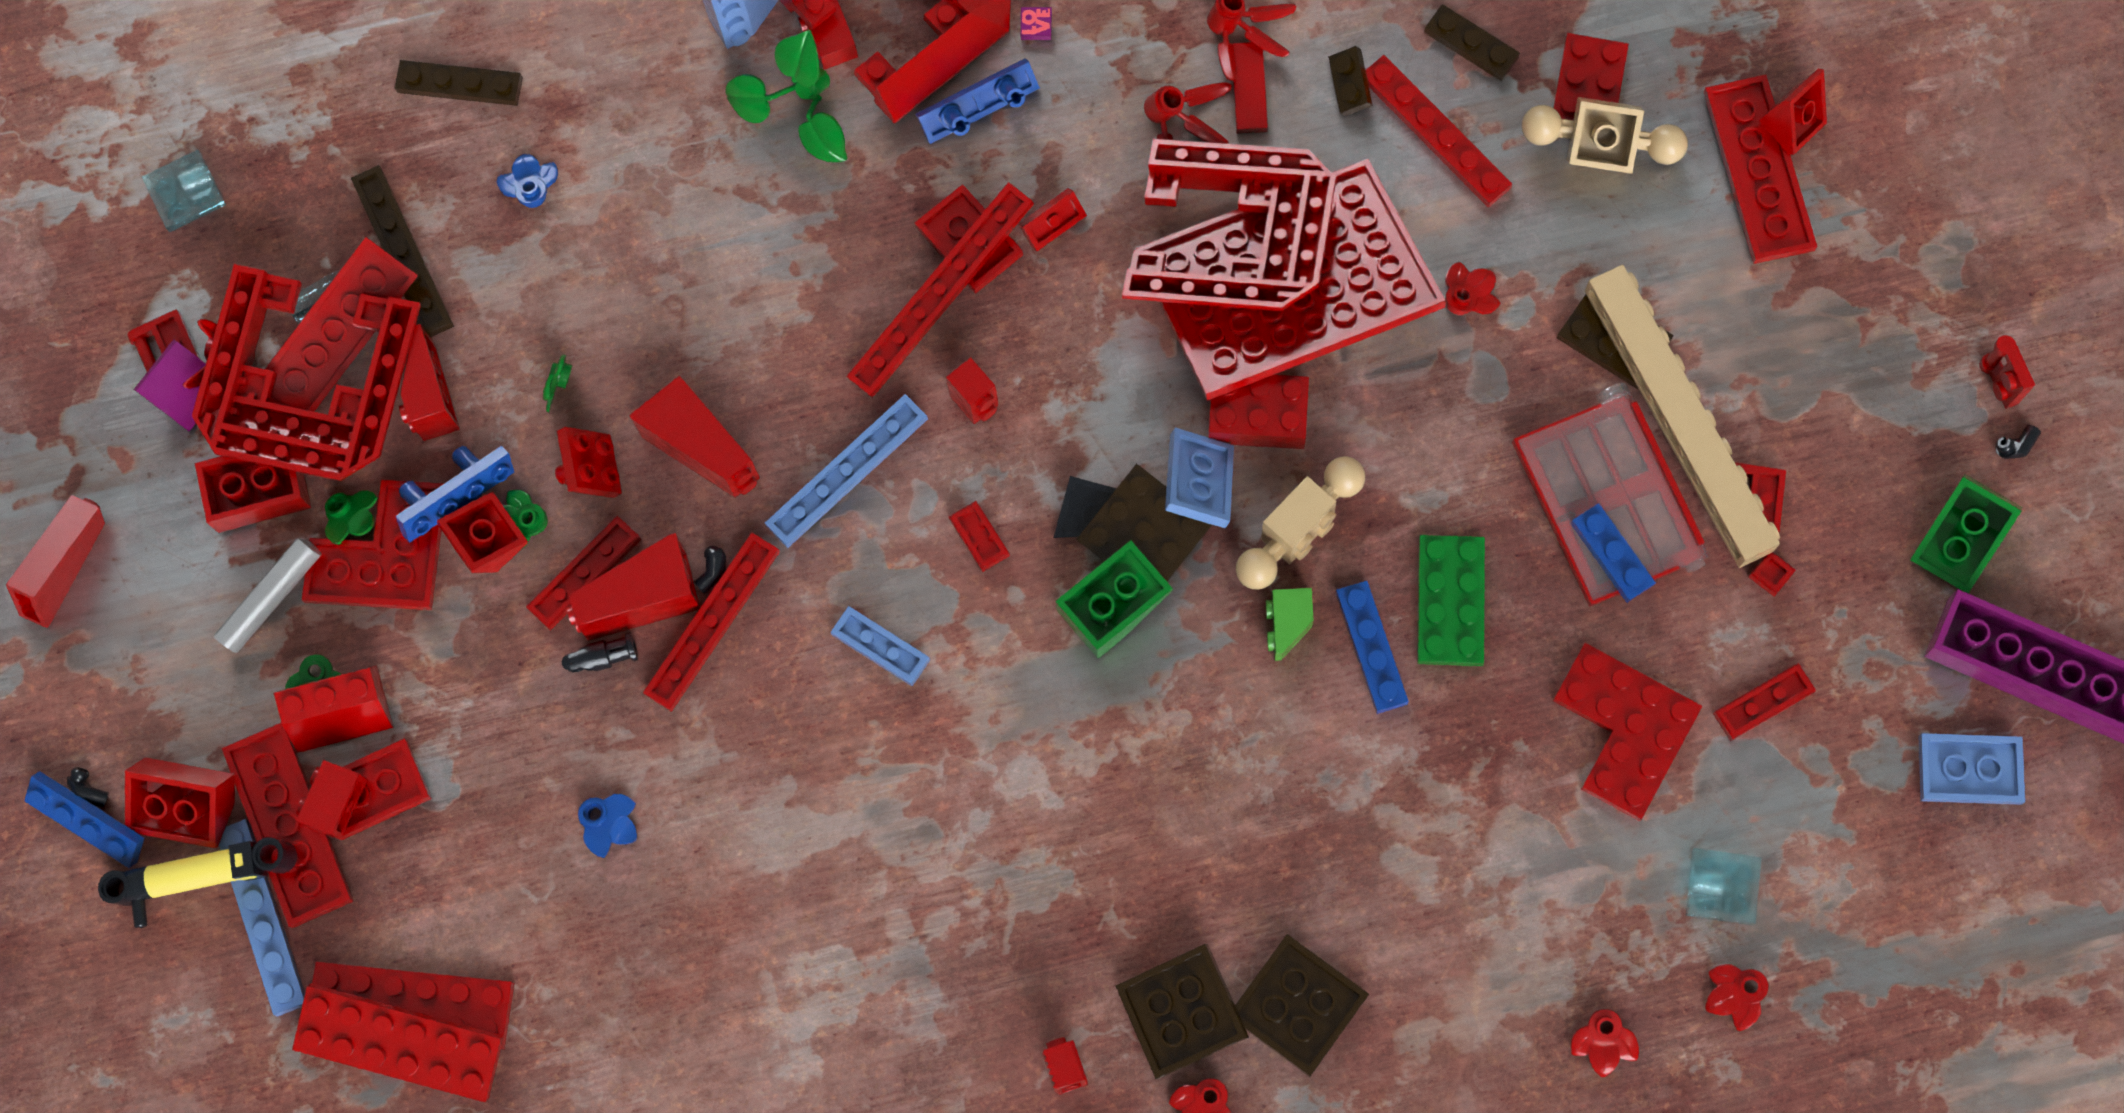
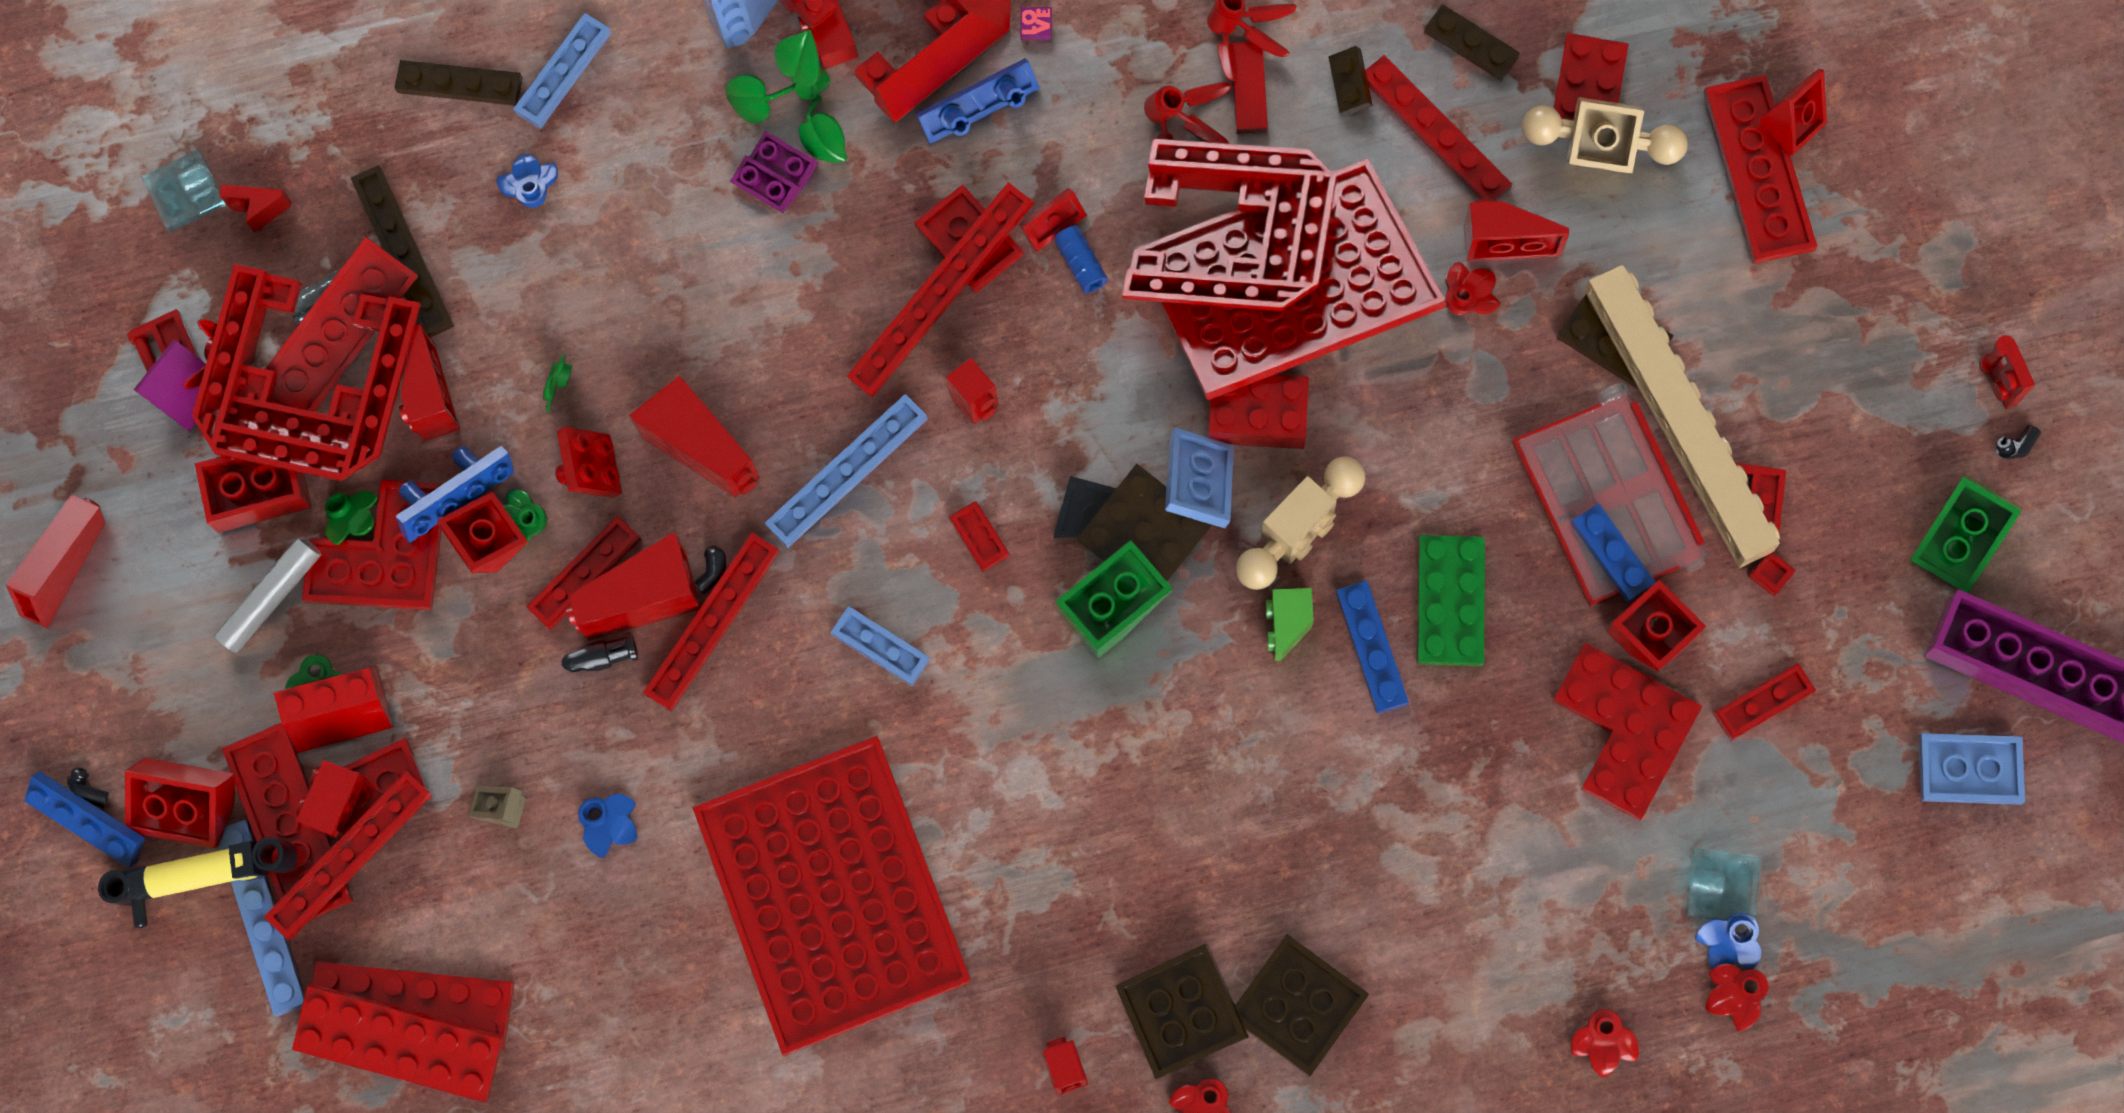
(261, 203): none -> red slope
(348, 856): none -> red plate
(498, 805): none -> dark tan slope
(562, 71): none -> medium blue plate
(774, 172): none -> magenta slope
(831, 895): none -> red plate
(1080, 259): none -> blue axle
(1507, 232): none -> red slope
(1656, 627): none -> red slope
(1727, 944): none -> blue plate

